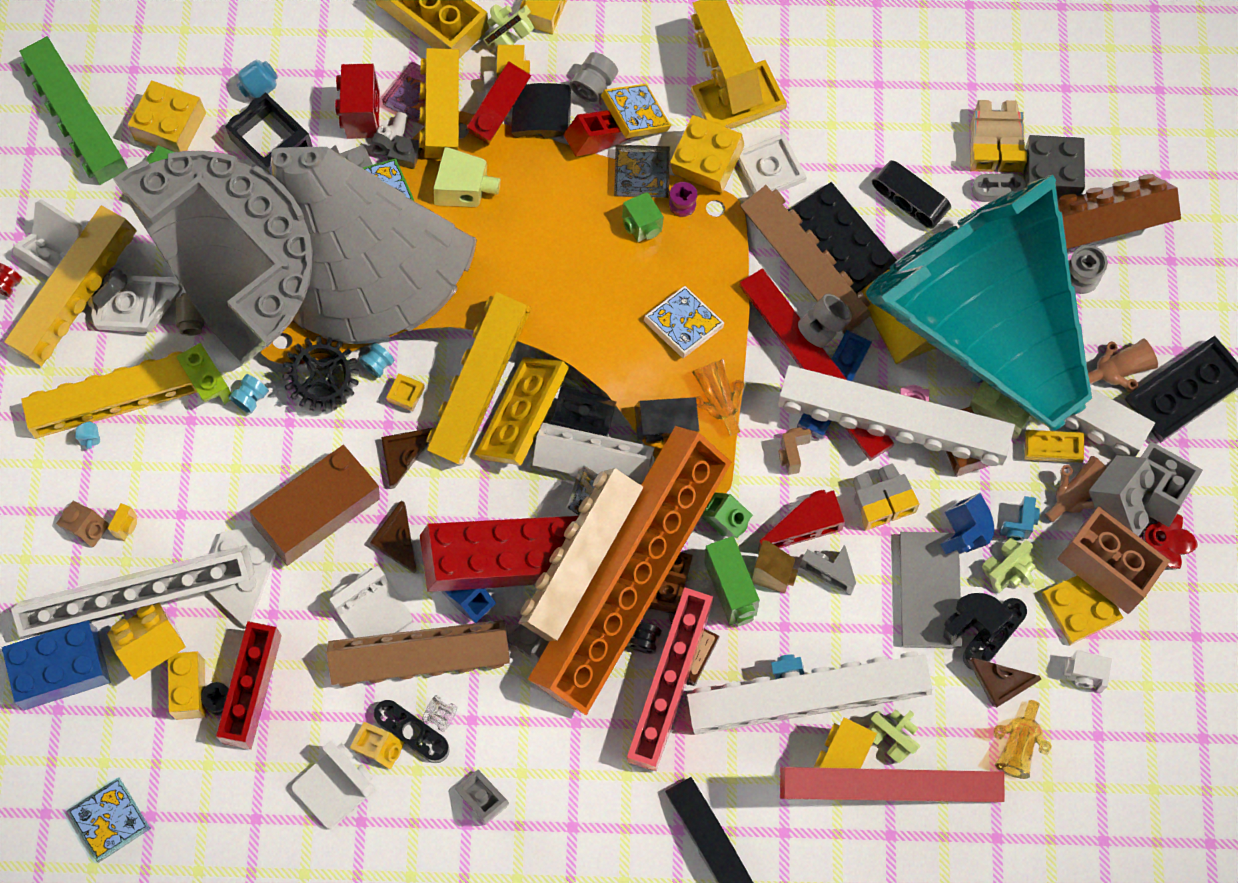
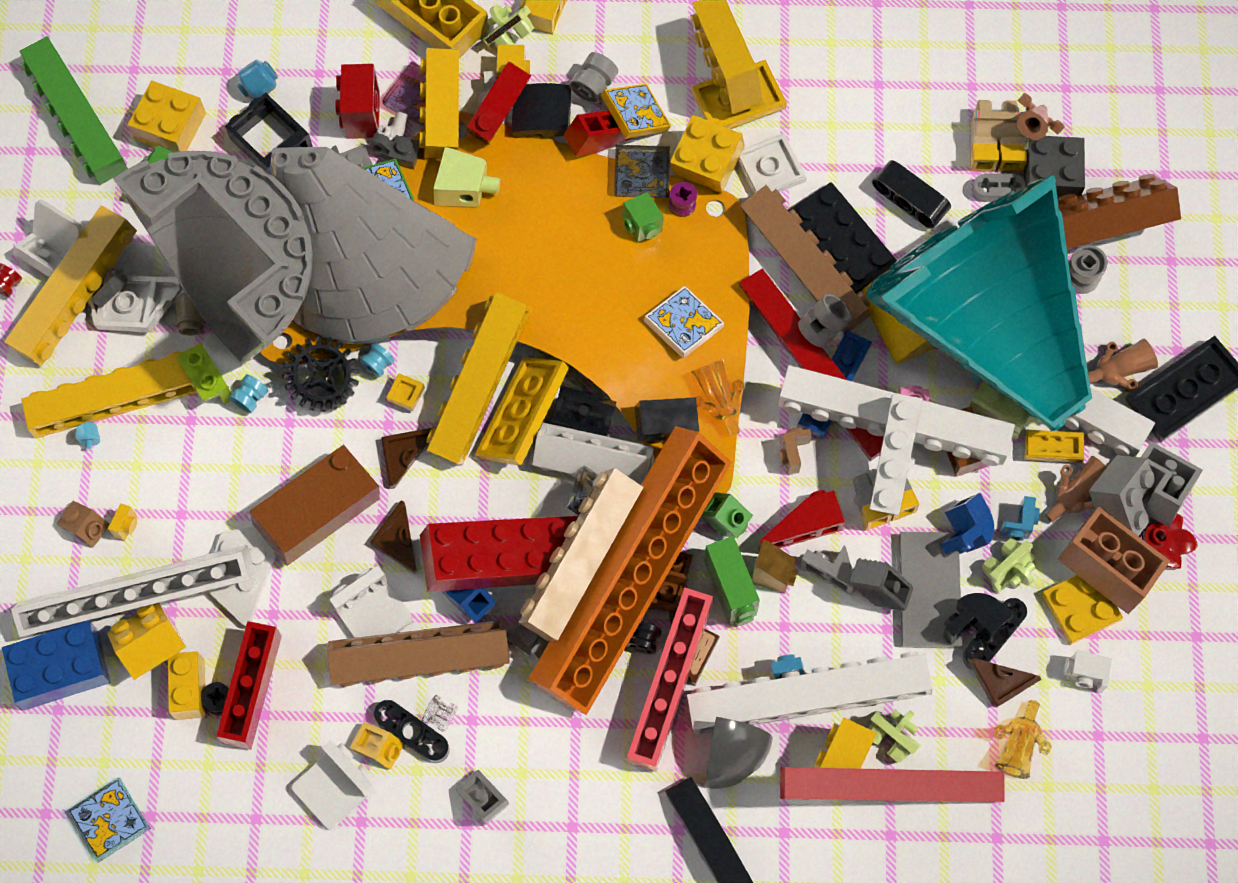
(735, 752): none -> dark grey brick
(881, 584): none -> dark grey brick
(895, 453): none -> white brick
(1035, 120): none -> nougat piece

